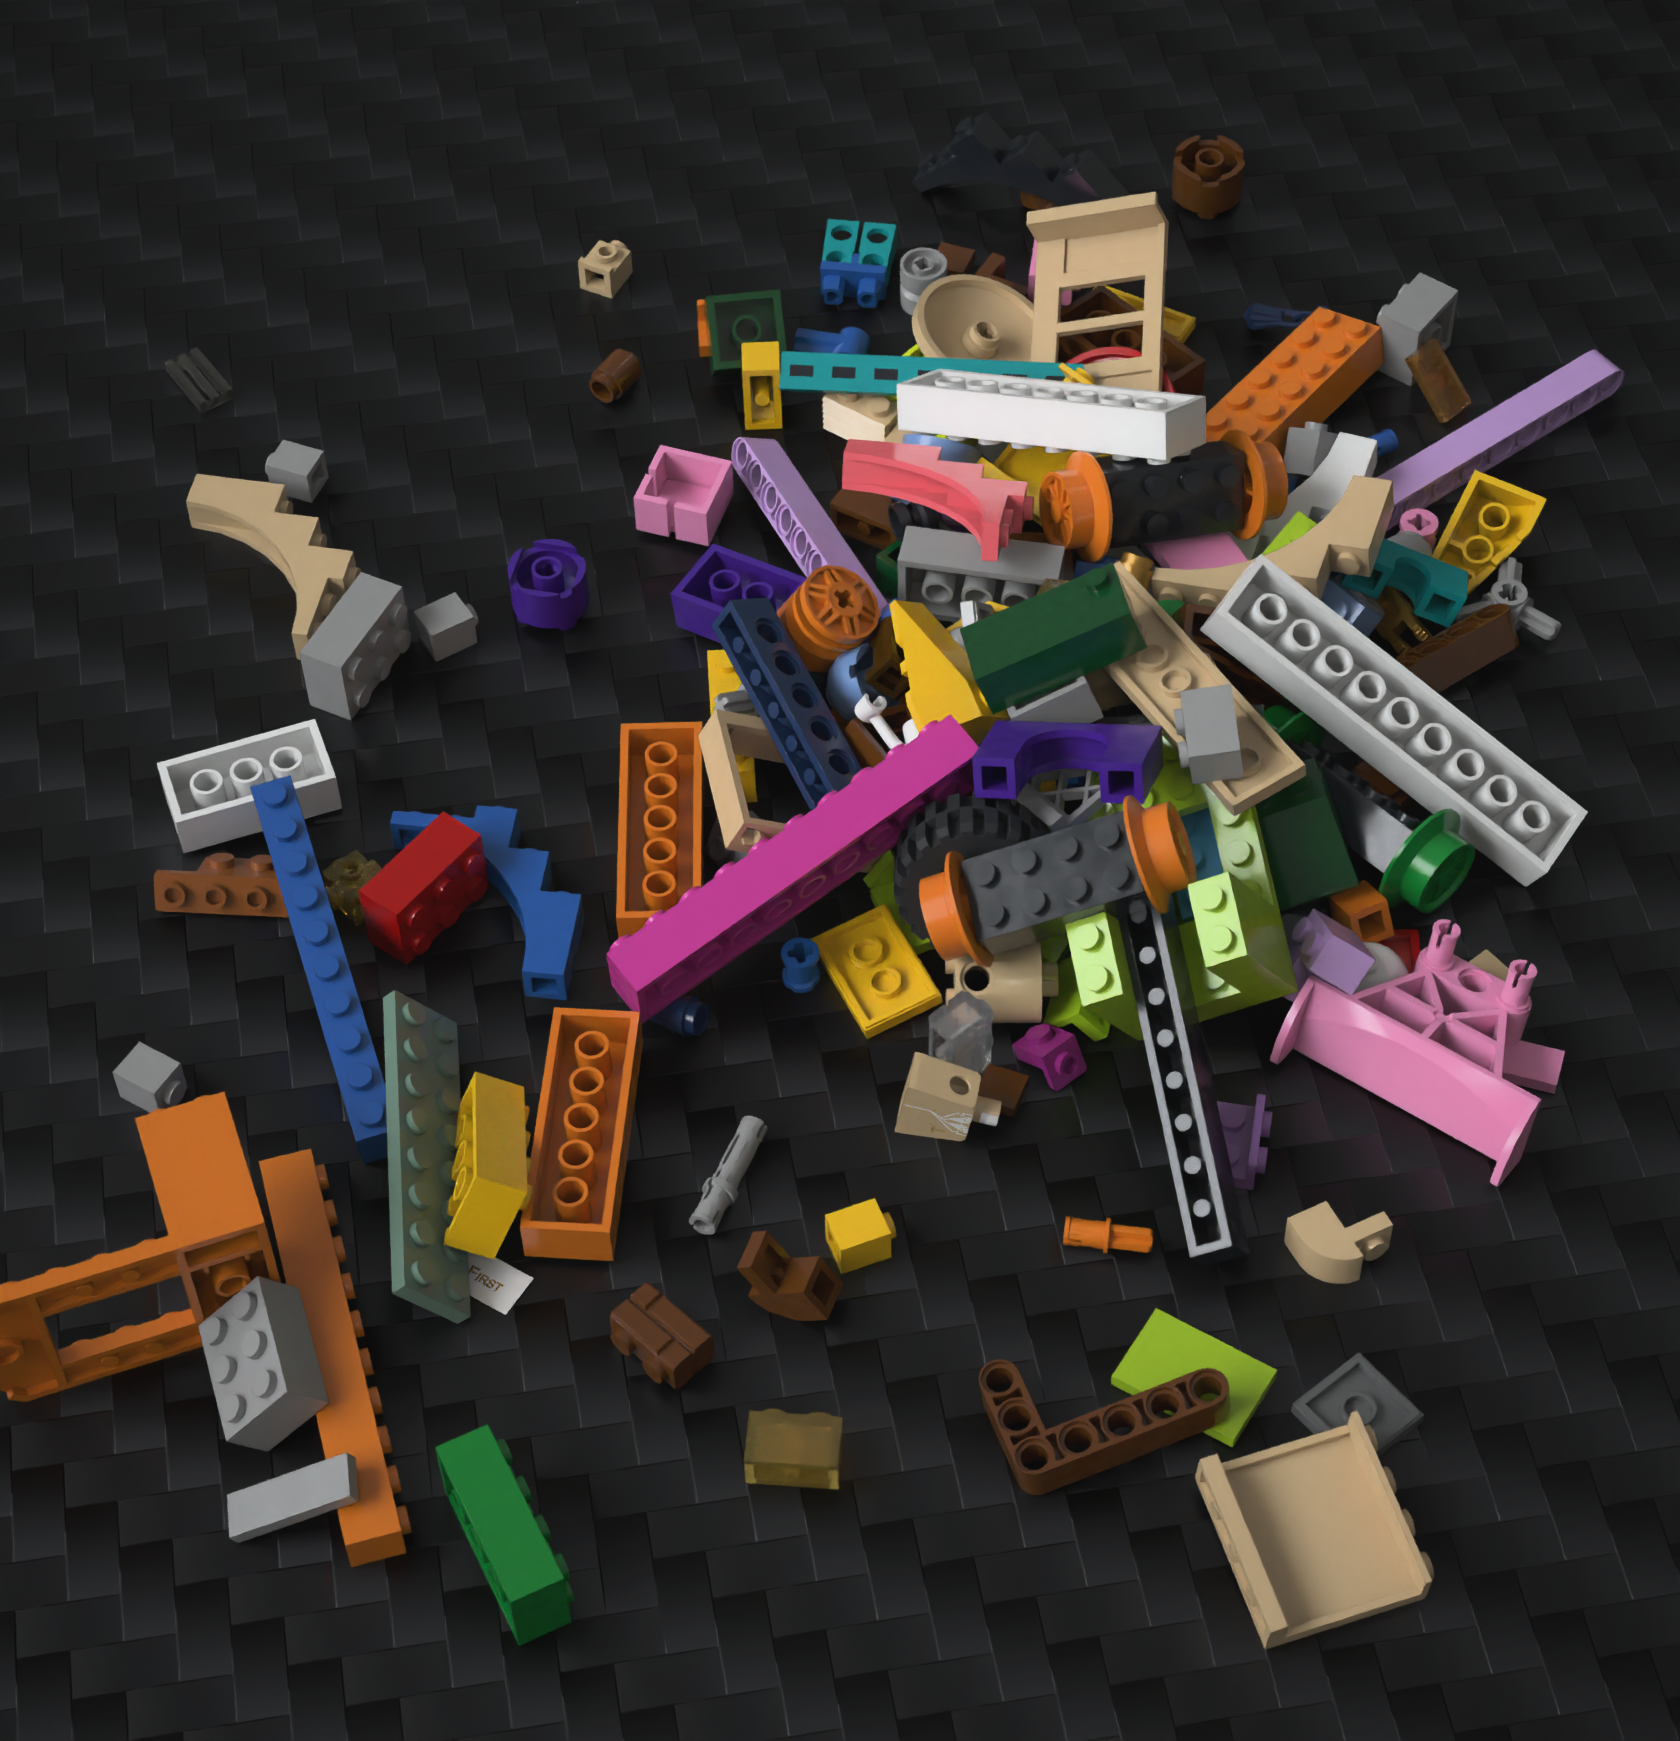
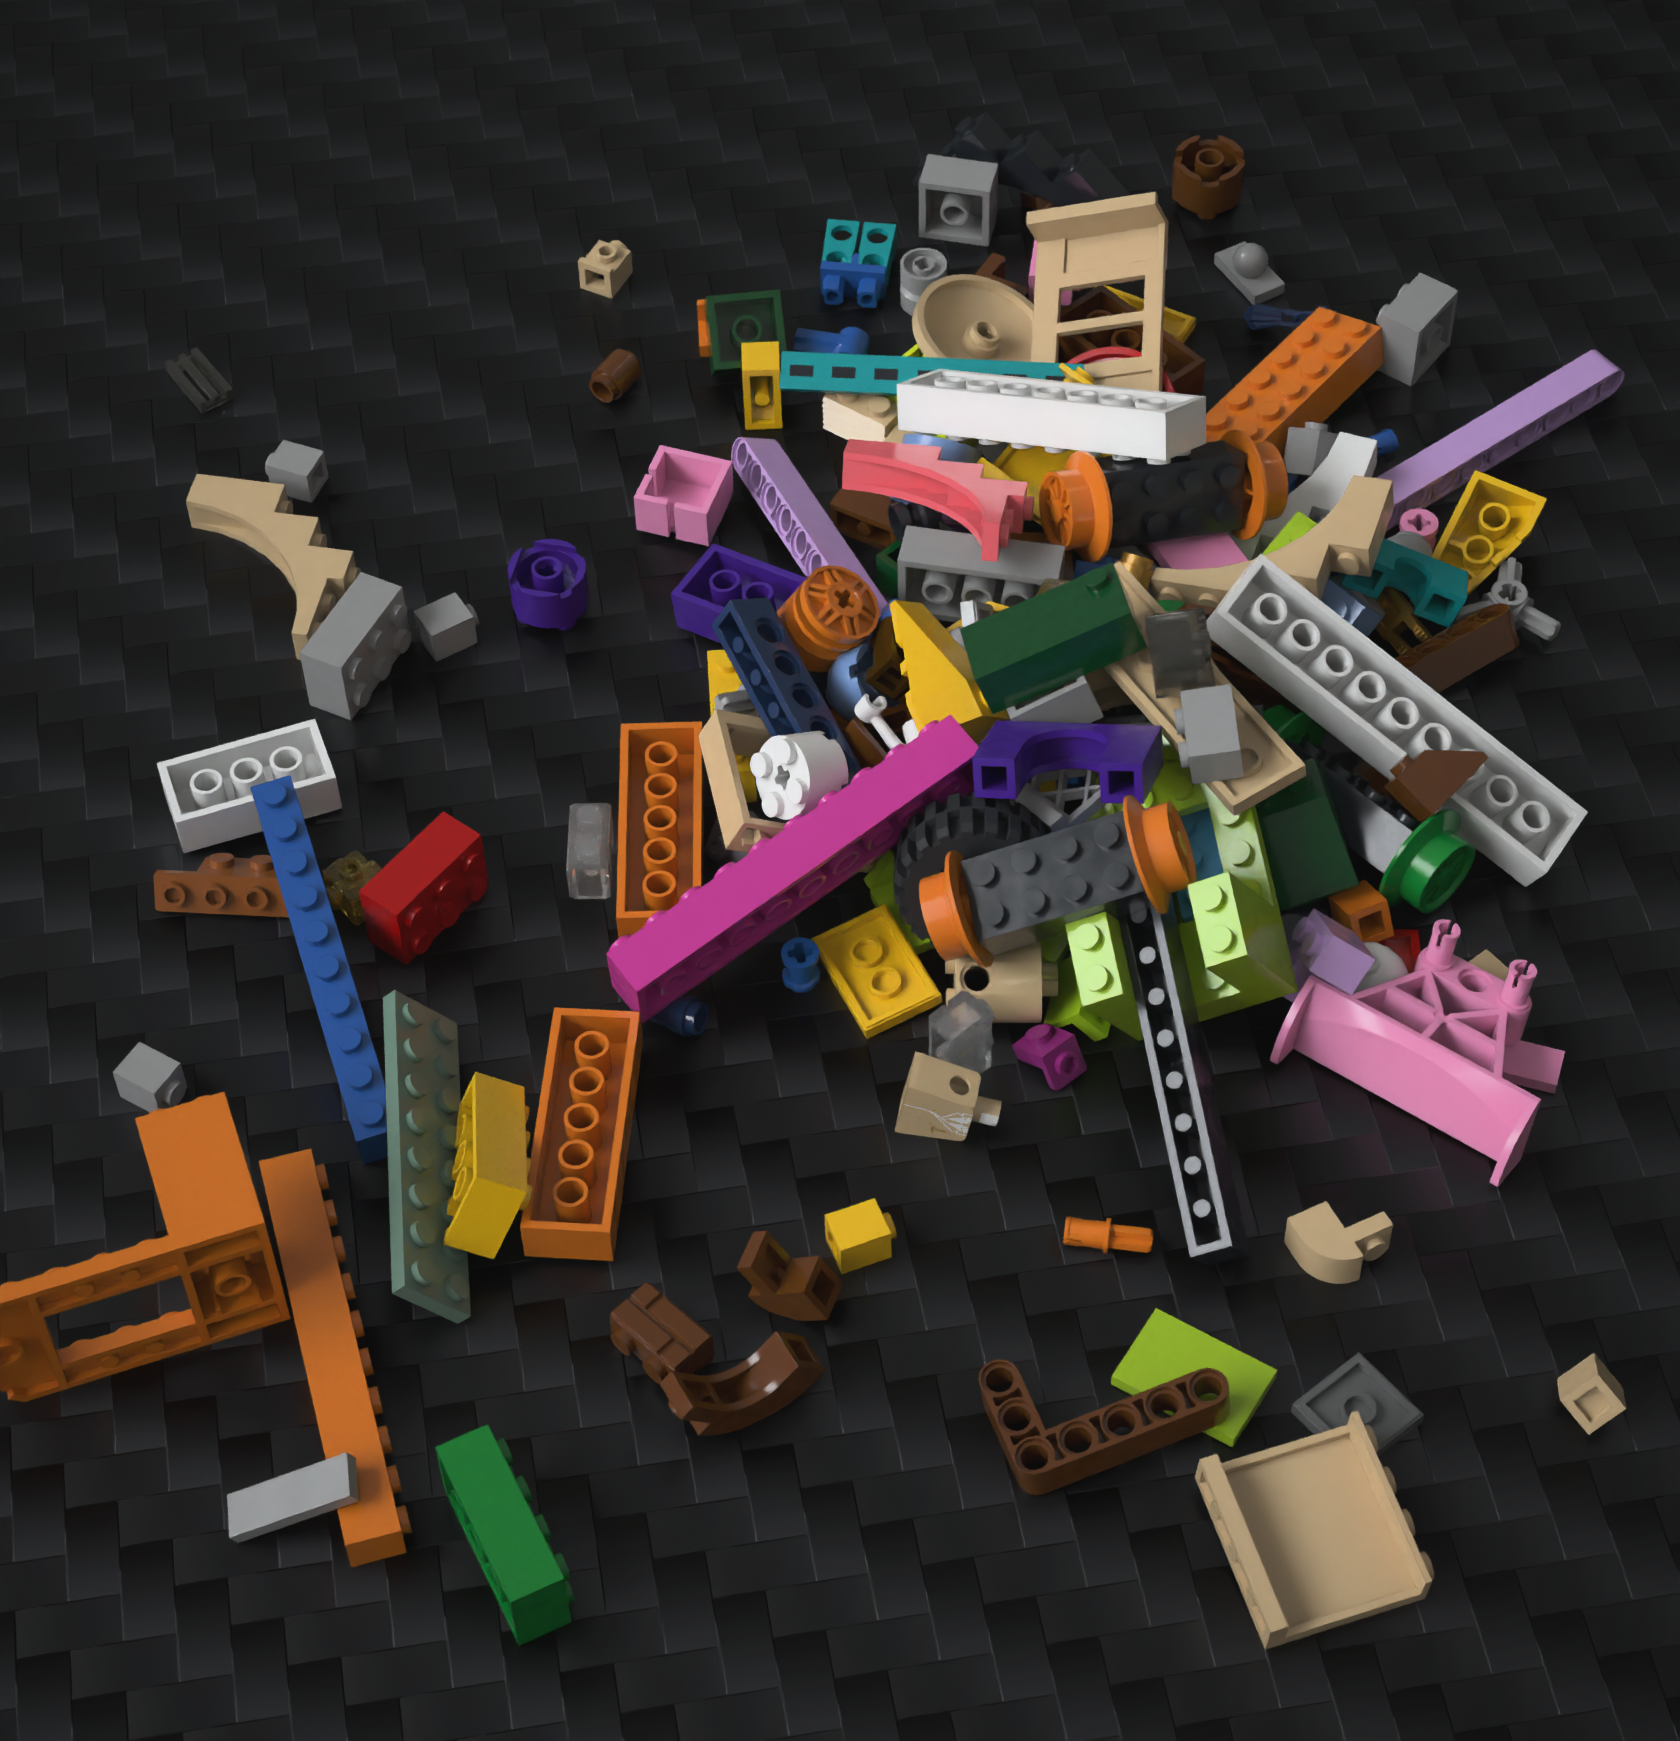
(263, 1364): light grey brick -> none
(495, 1282): white sticker -> none
(524, 878): blue arch -> none
(590, 851): none -> clear brick
(722, 1187): light grey pin -> none
(748, 1391): none -> reddish brown arch
(793, 1449): clear yellow brick -> none
(797, 772): none -> white brick
(958, 200): none -> light grey brick
(958, 258): reddish brown tile -> none
(1004, 1086): reddish brown tile -> none
(1179, 651): none -> clear smoke brick
(1242, 1134): medium lavender bracket -> none
(1249, 271): none -> light grey tile
(1431, 778): none -> reddish brown slope
(1438, 380): clear orange plate -> none
(1591, 1393): none -> tan panel

